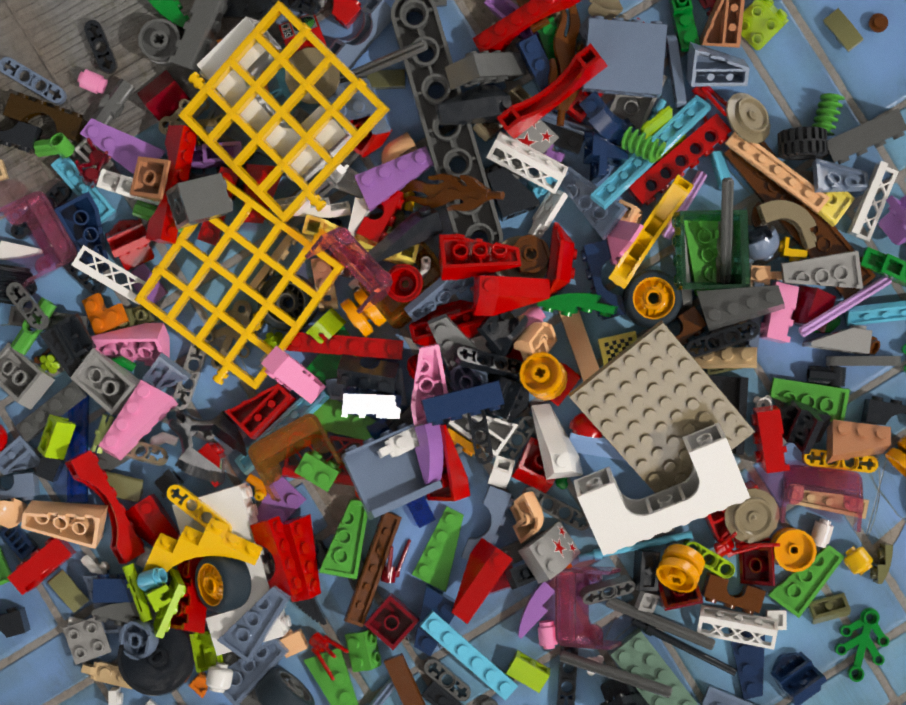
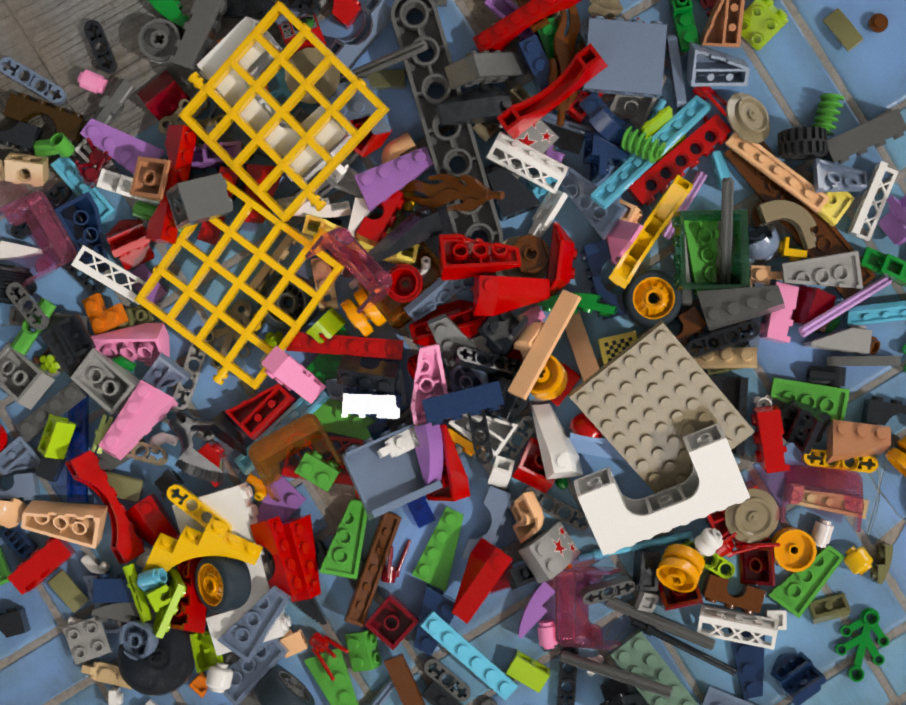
(37, 166): none -> tan brick
(544, 344): none -> light nougat tile
(708, 541): none -> white piece

